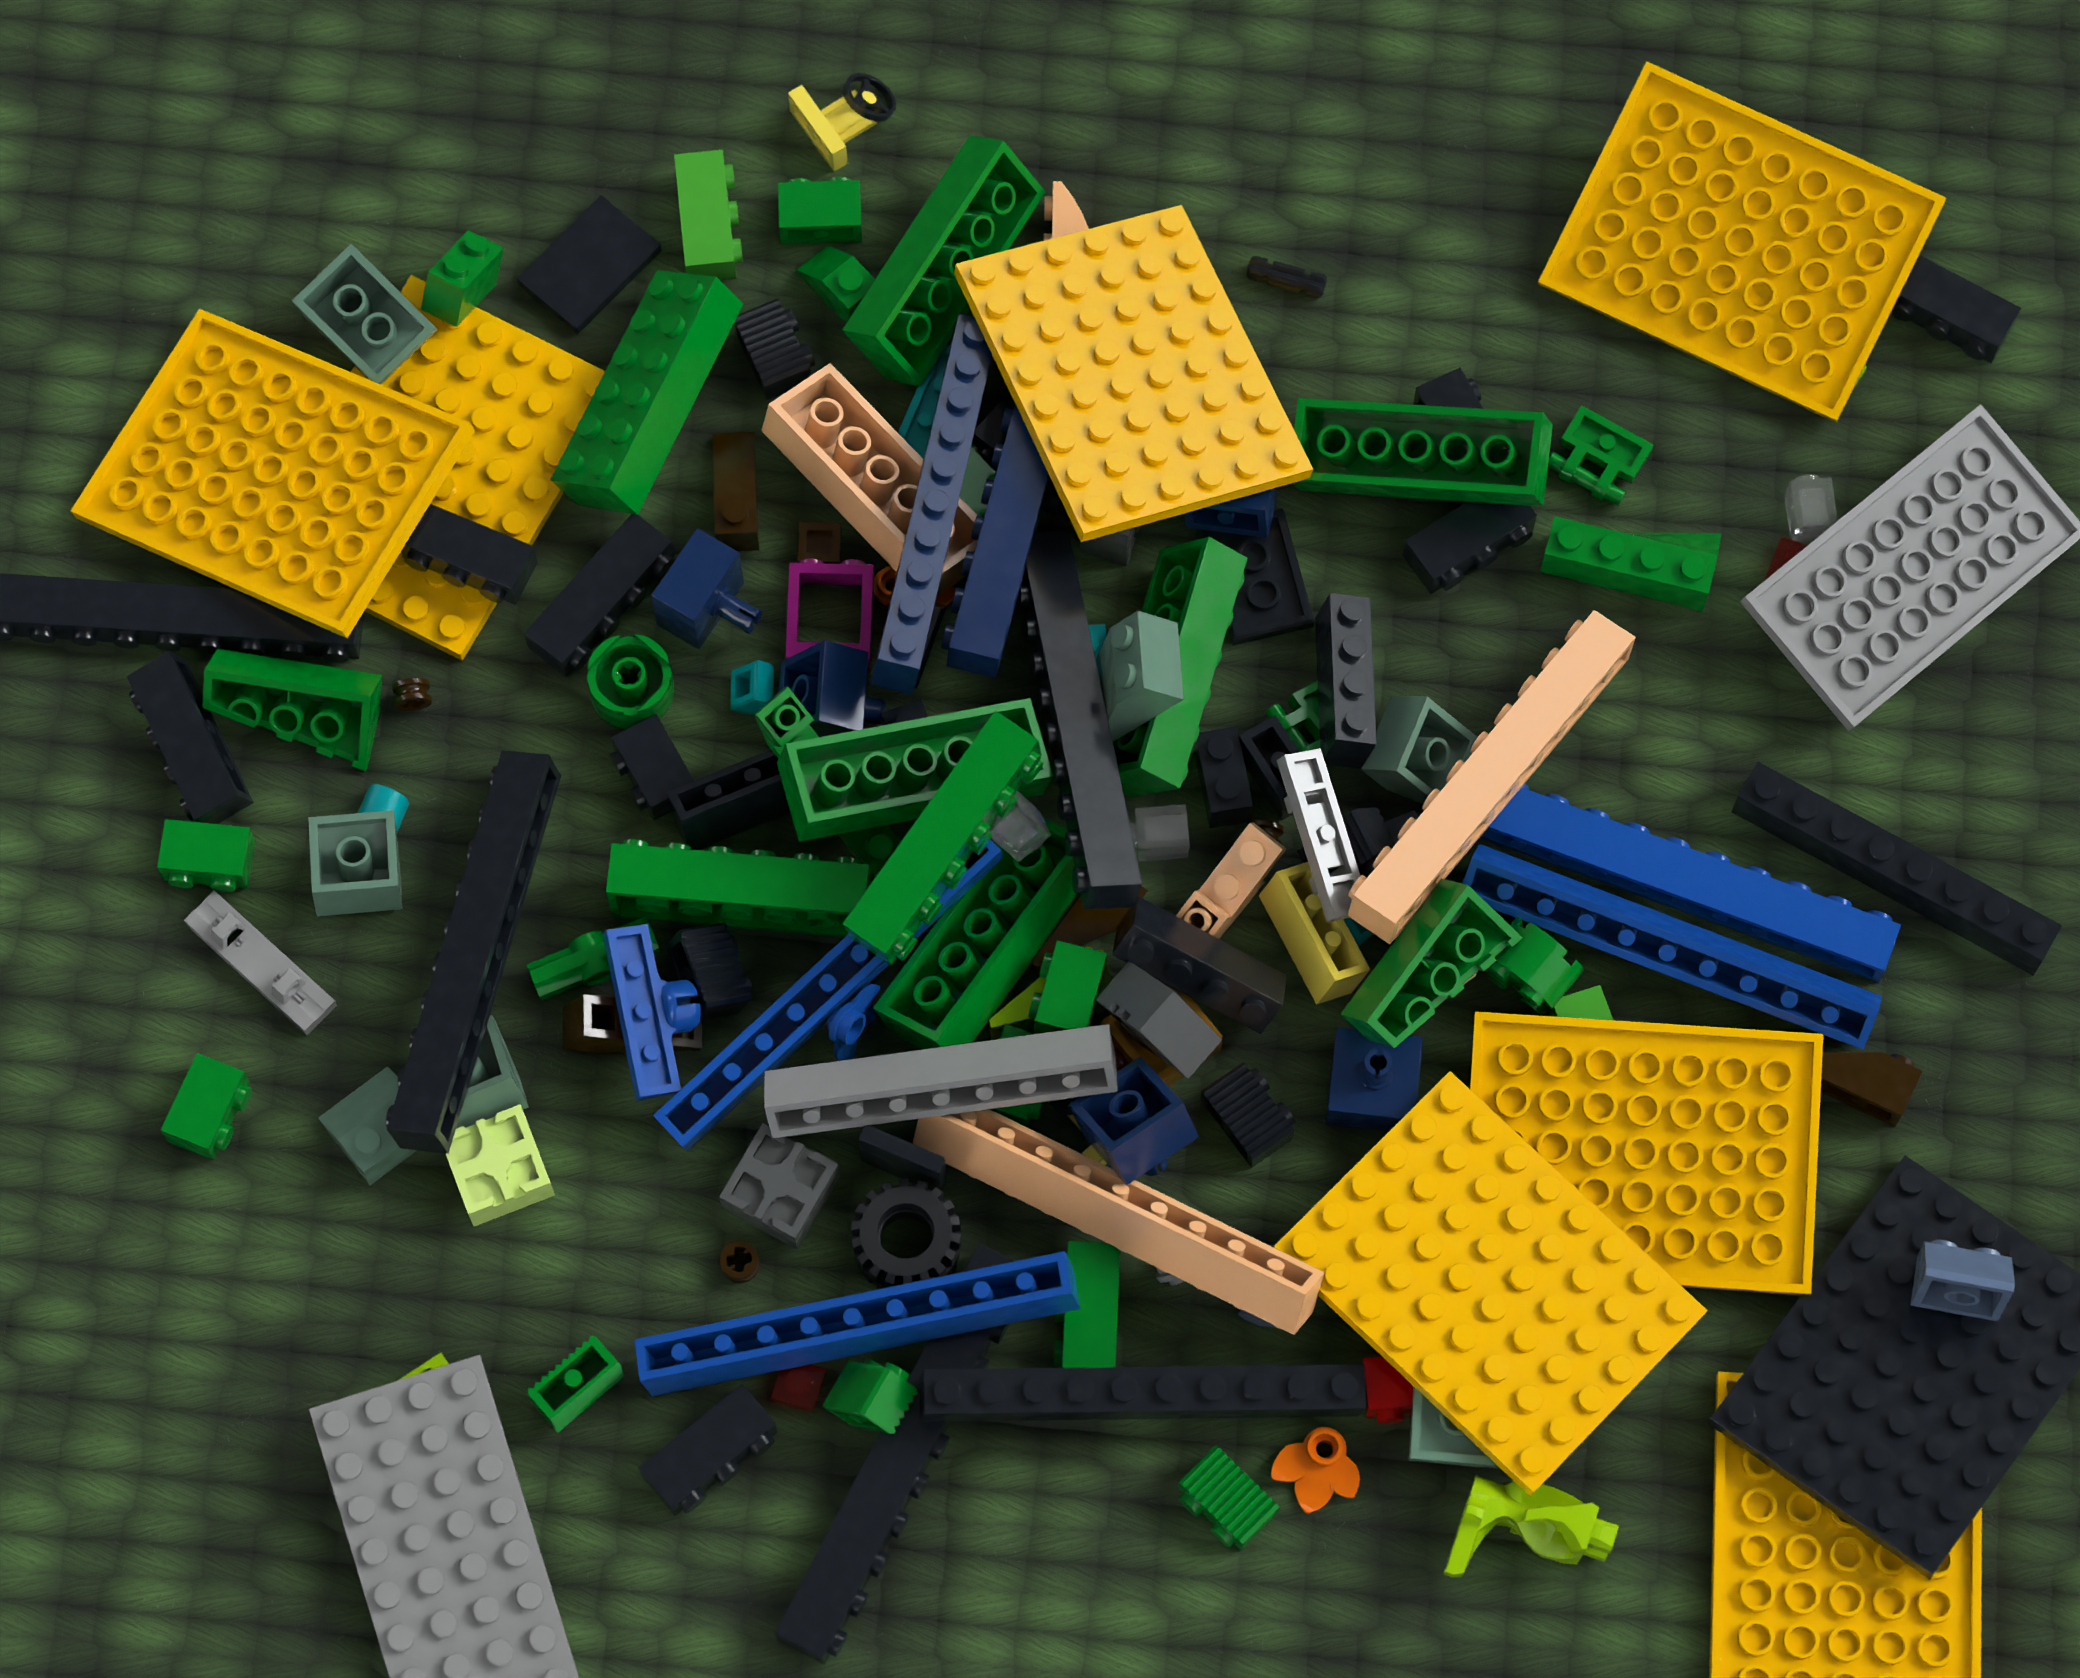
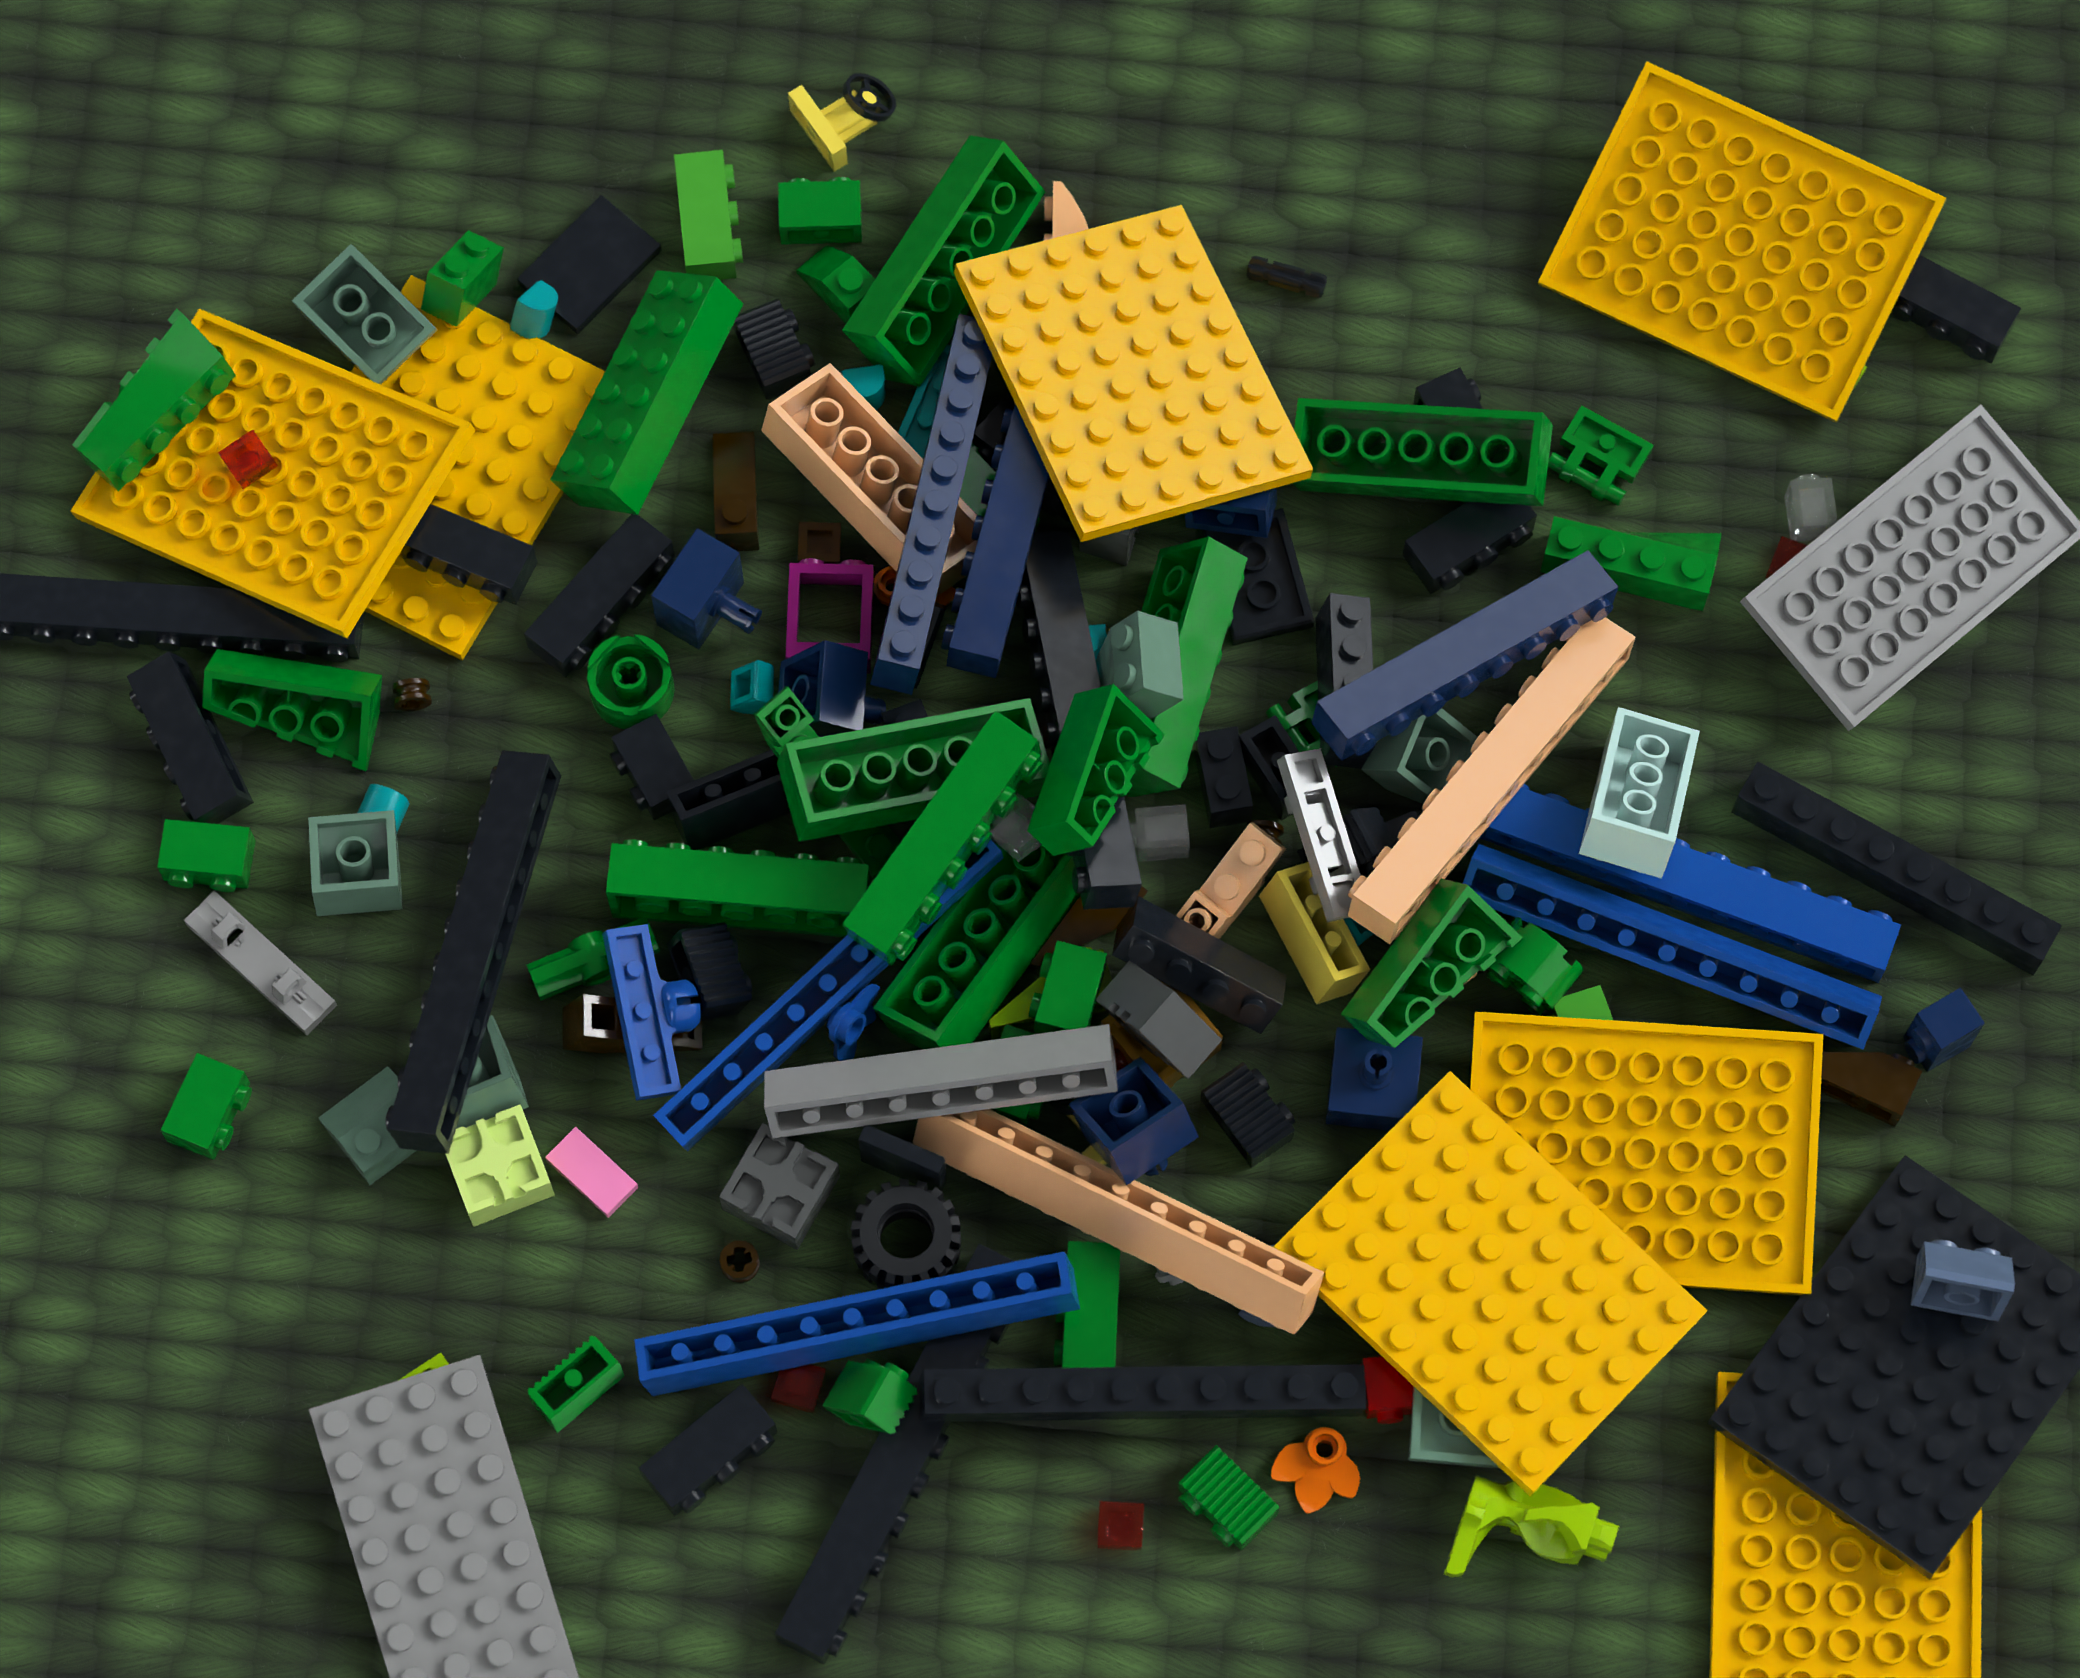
(154, 403): none -> green wedge
(248, 459): none -> clear red plate
(535, 311): none -> teal brick
(592, 1172): none -> bright pink tile
(868, 382): none -> teal brick
(1091, 768): none -> green wedge
(1120, 1525): none -> clear red plate
(1464, 656): none -> dark blue brick
(1639, 792): none -> light aqua brick
(1942, 1030): none -> dark blue brick

